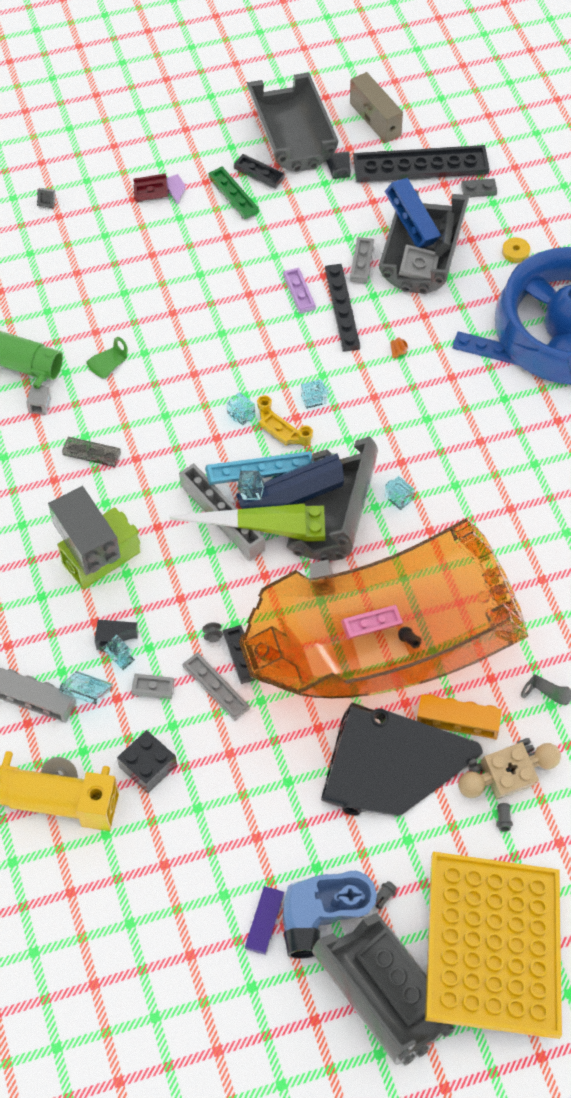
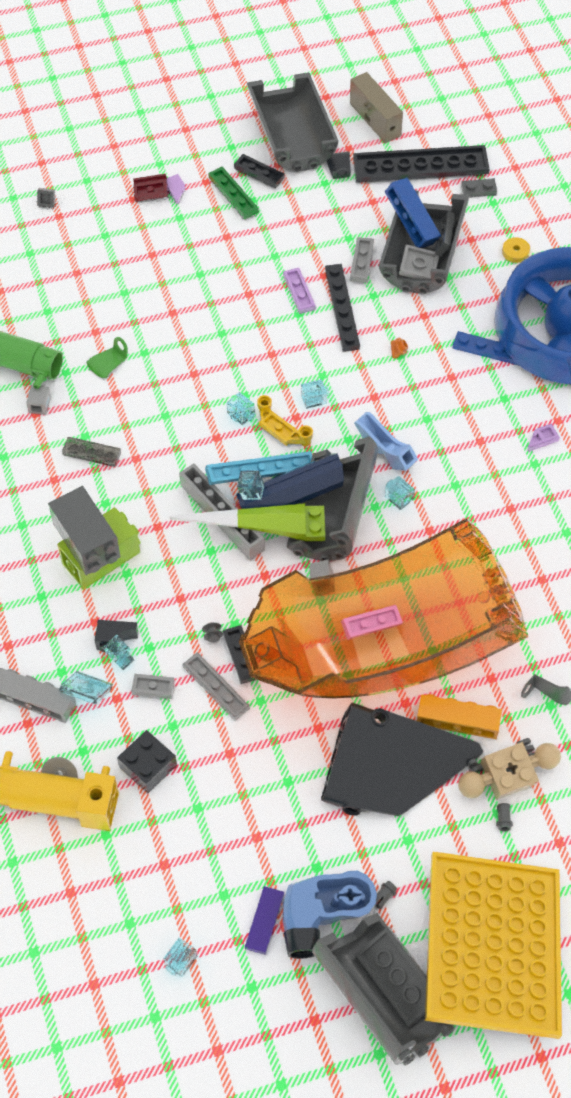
(180, 958): none -> clear light blue brick
(398, 454): none -> light blue arch
(406, 635): black pin -> none
(542, 437): none -> lavender tile

